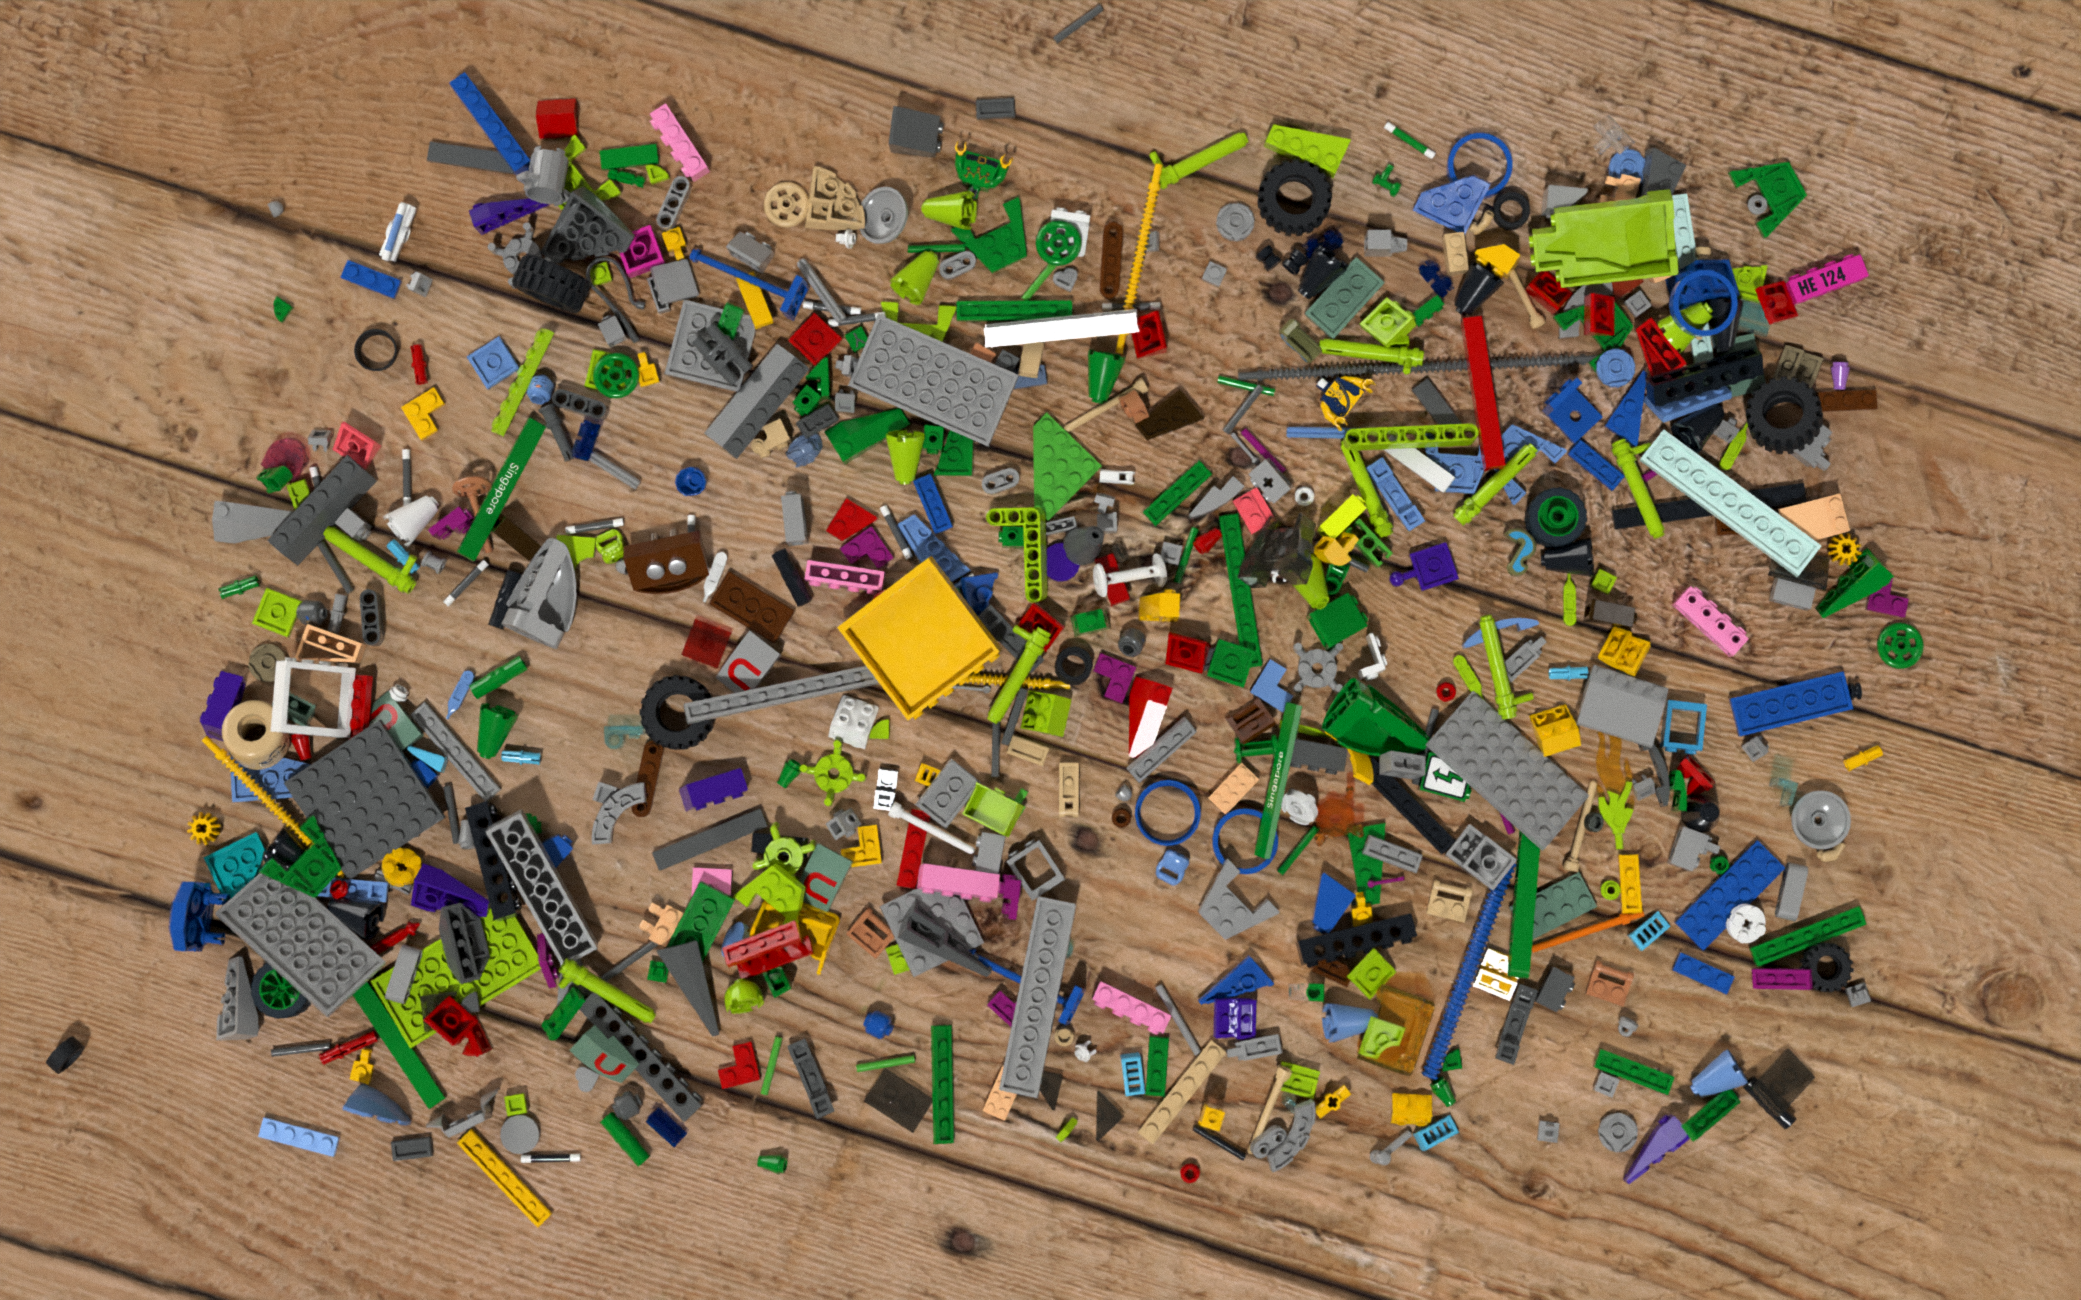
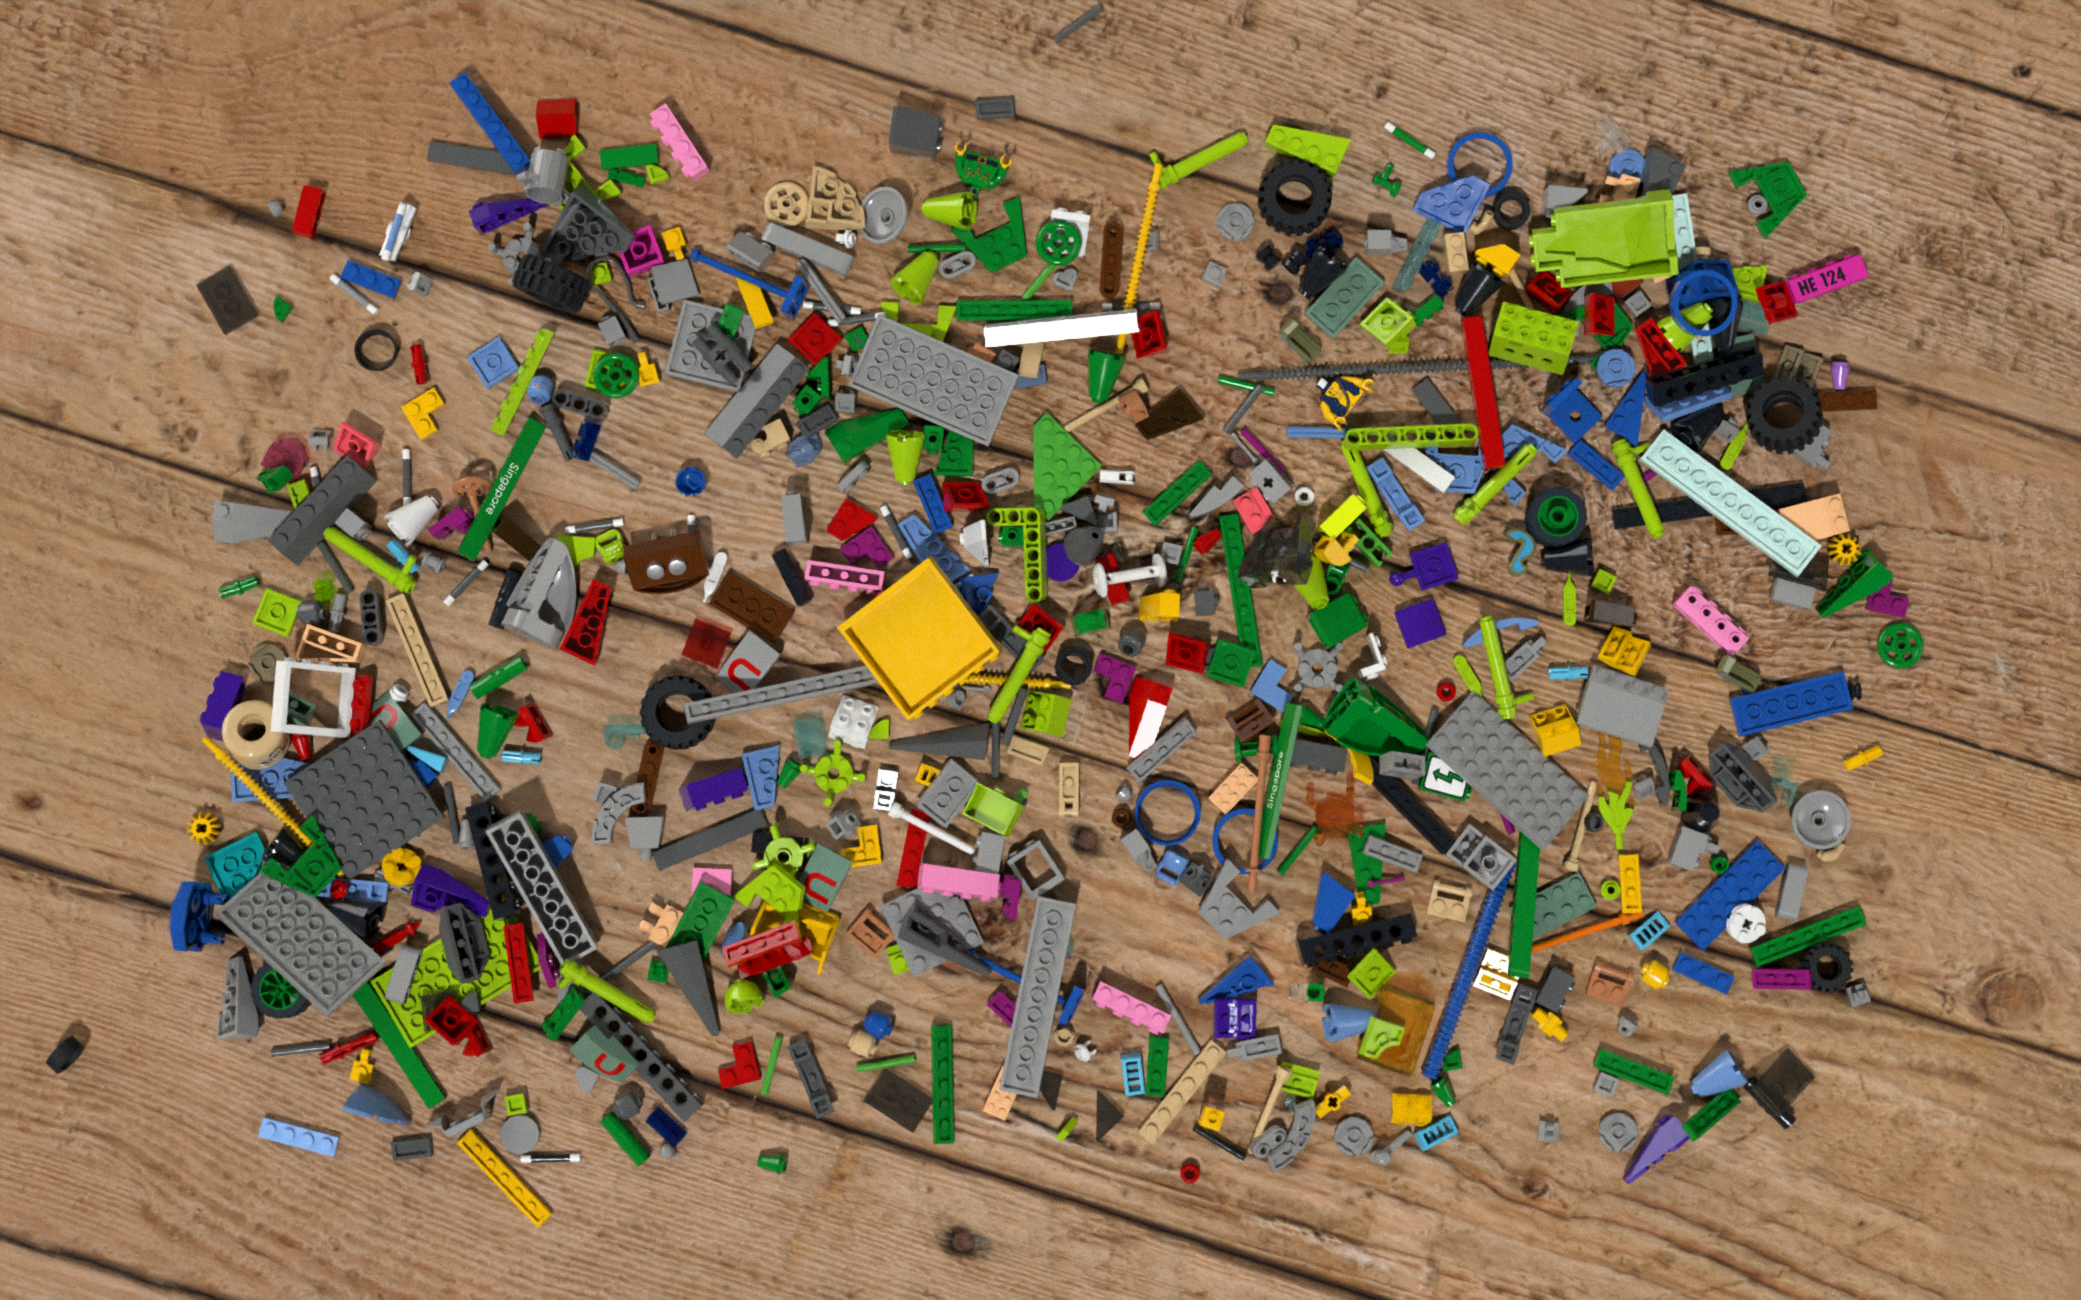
(227, 300): none -> clear smoke tile
(309, 211): none -> red piece
(323, 590): none -> clear neon green wheel
(354, 294): none -> light grey bar
(417, 650): none -> tan plate
(518, 963): none -> red plate
(531, 717): none -> red tile
(587, 627): none -> red wedge
(645, 834): none -> light grey torso
(666, 1151): none -> light grey hinge
(674, 194): light grey beam -> none
(761, 776): none -> medium blue wing
(807, 248): none -> light grey beam
(809, 738): none -> clear light blue plate
(847, 483): none -> light grey plate
(862, 1044): none -> tan head
(956, 699): none -> light grey tile
(962, 742): none -> dark grey wedge
(964, 497): none -> red slope
(975, 541): none -> white wedge
(1081, 510): none -> dark grey slope
(1139, 850): none -> light grey hinge
(1196, 878): none -> dark grey brick
(1205, 602): none -> dark grey brick
(1263, 756): none -> nougat bar
(1300, 806): white plate -> none
(1310, 717): none -> green cone
(1353, 1136): none -> light grey tile
(1402, 355): lime cylinder -> none
(1416, 255): none -> clear light blue plate
(1420, 623): none -> dark purple slope
(1533, 338): none -> lime piece
(1549, 1024): none -> yellow axle
(1655, 974): none -> yellow head
(1666, 723): dark azure window -> none
(1738, 673): none -> olive animal
(1741, 778): none -> dark grey wedge

